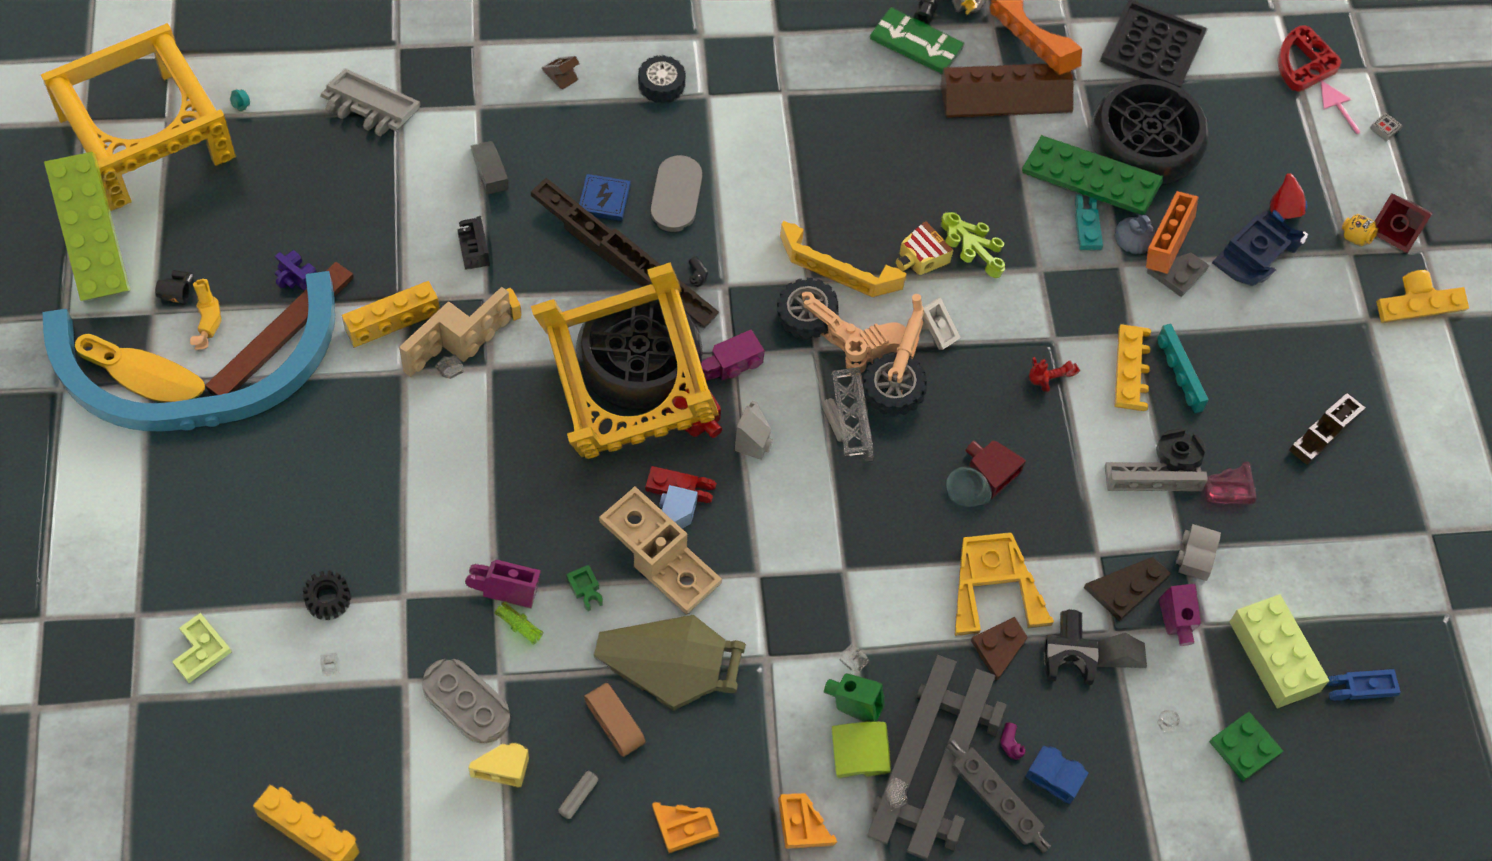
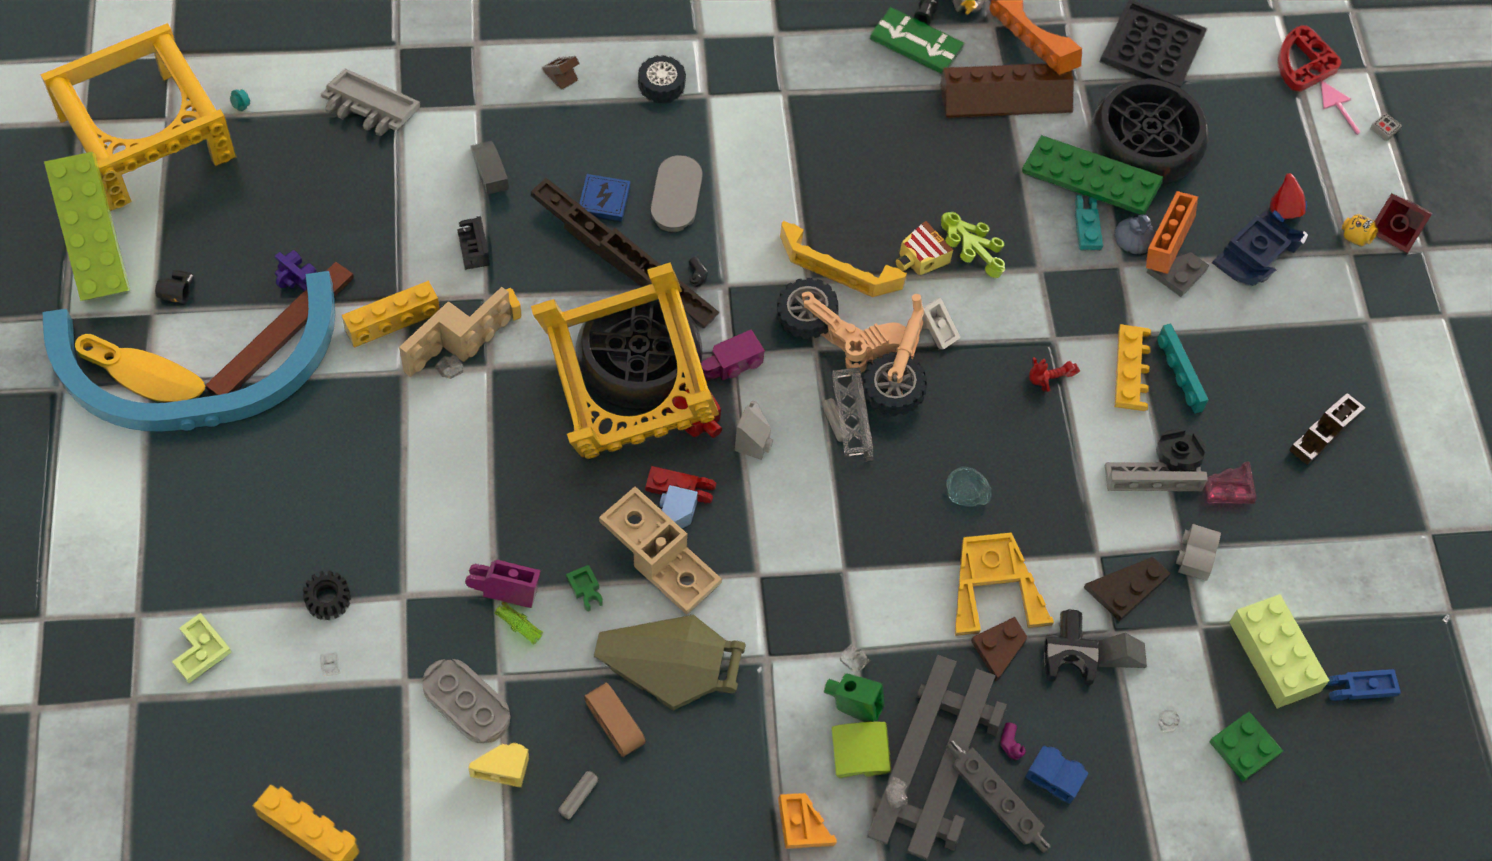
(210, 314): yellow arm -> none
(684, 825): light orange wing -> none
(996, 464): dark red torso -> none
(1181, 612): magenta torso -> none
(1421, 299): yellow plate -> none

